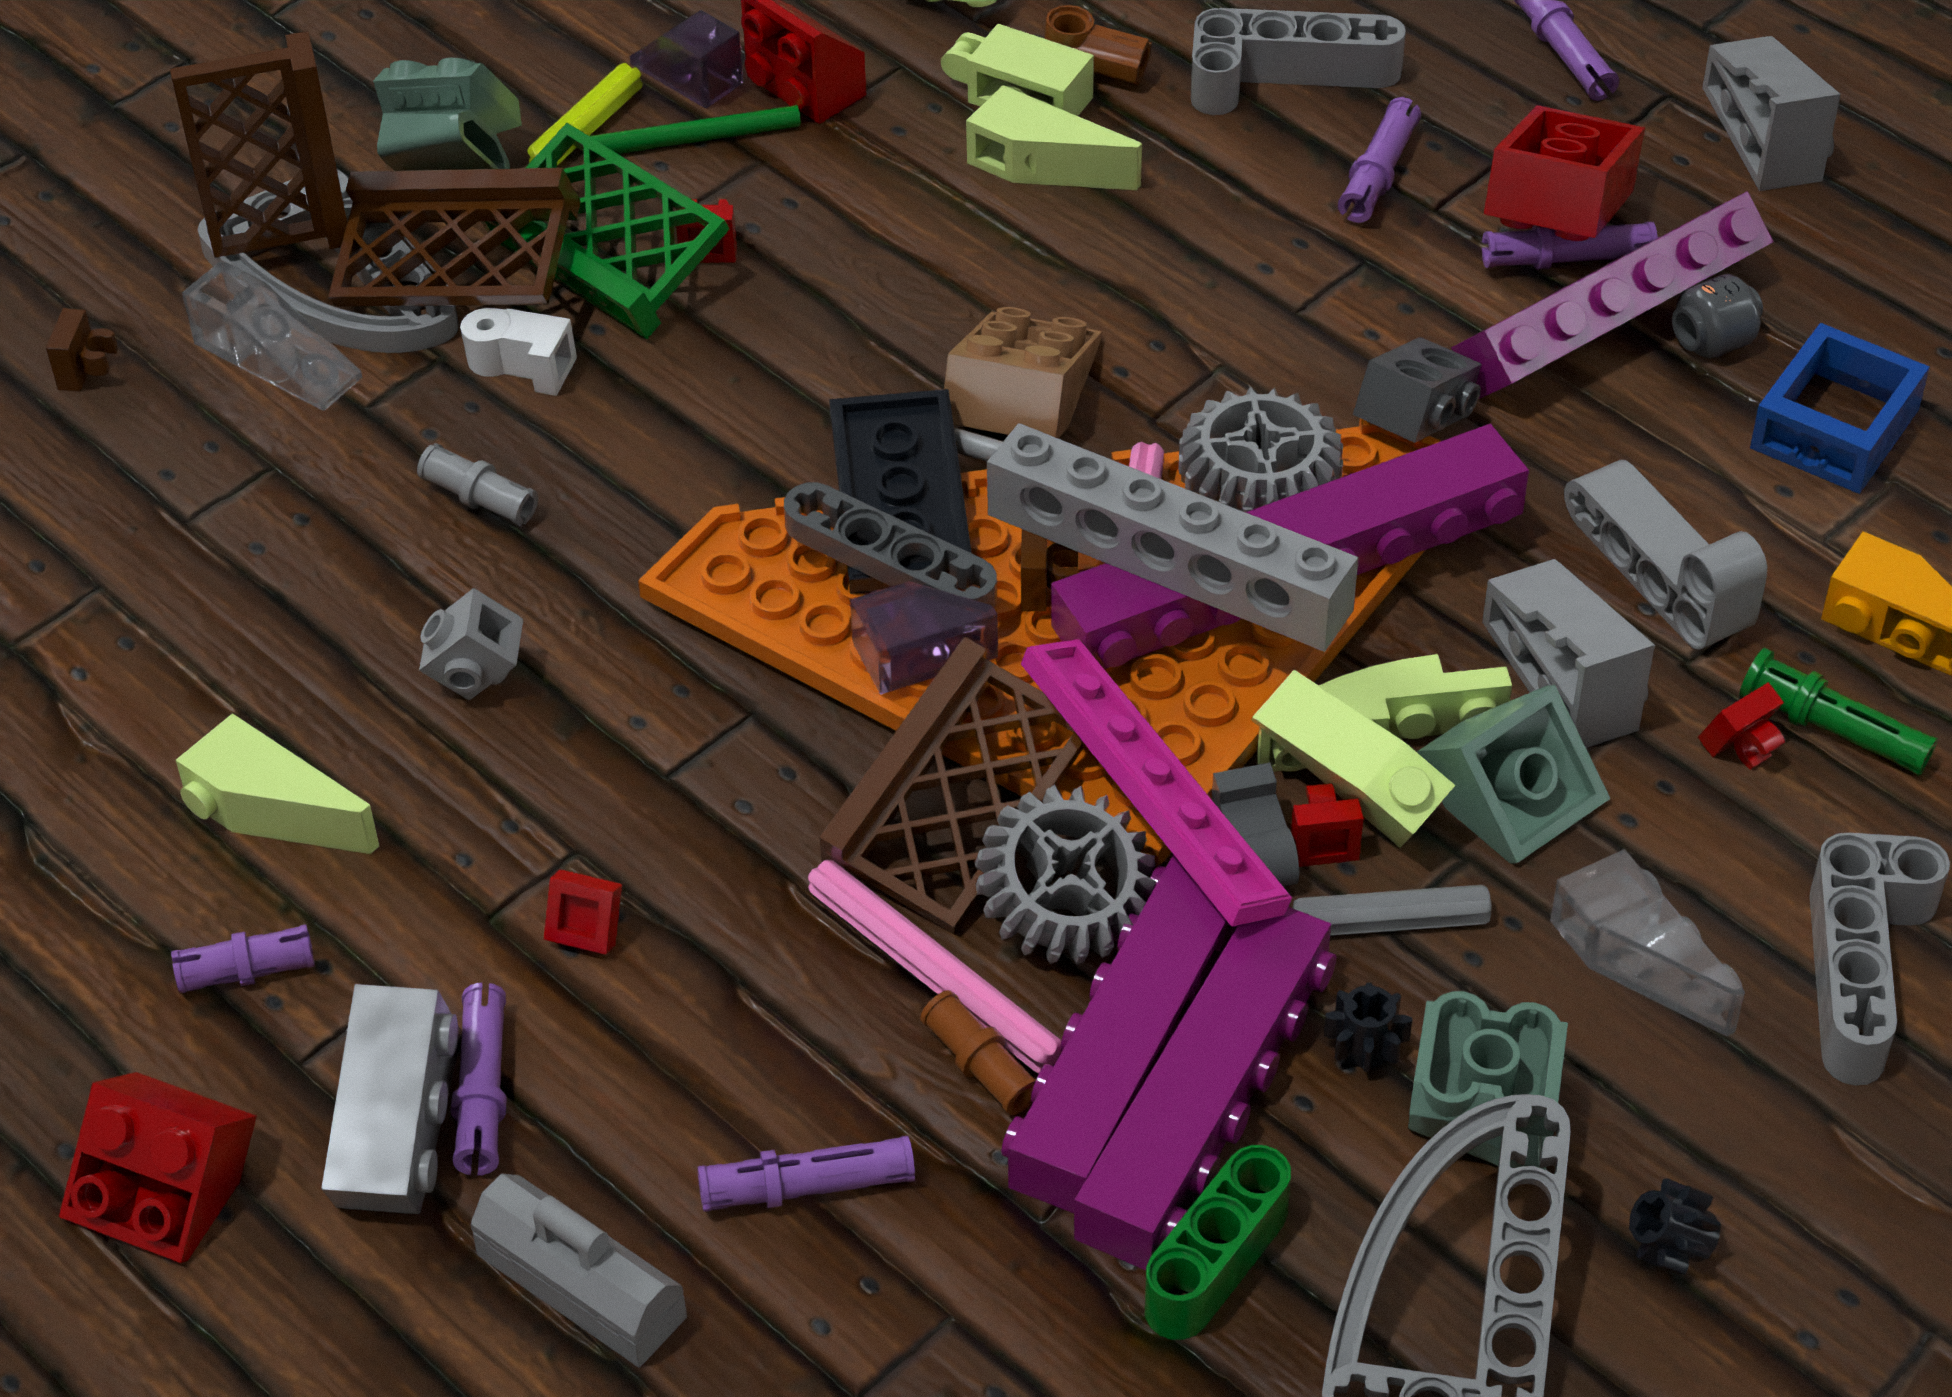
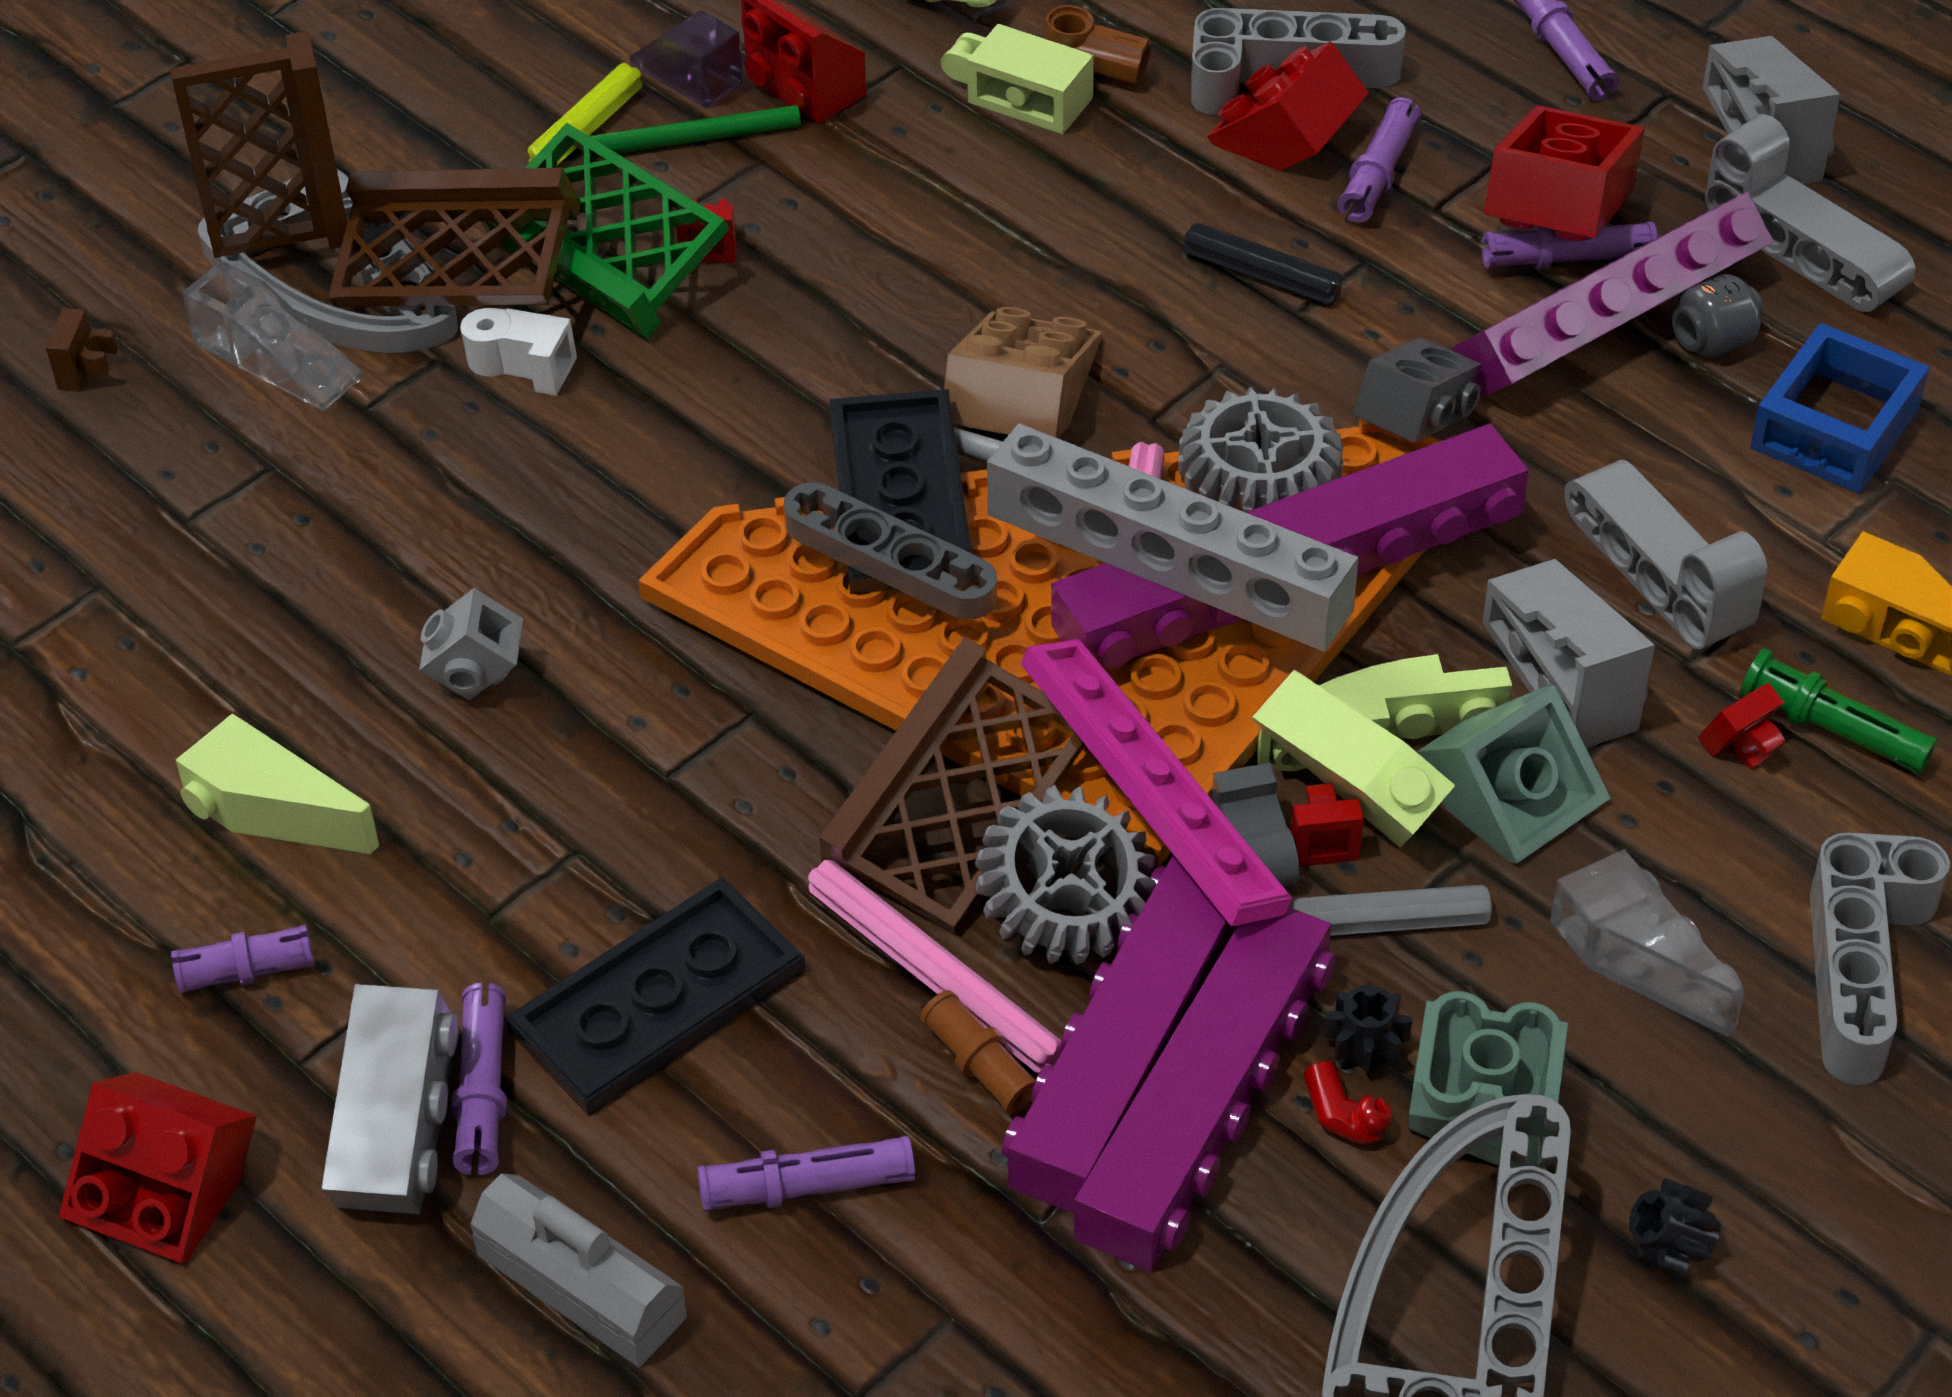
(443, 116): sand green piece -> none
(477, 484): light grey pin -> none
(582, 911): red tile -> none
(655, 995): none -> black tile
(914, 630): clear purple slope -> none
(1042, 567): reddish brown tile -> none
(1049, 146): yellowish green slope -> none
(1209, 1269): green beam -> none
(1263, 263): none -> black axle
(1290, 108): none -> red slope
(1357, 1121): none -> red arm
(1806, 228): none -> light grey beam

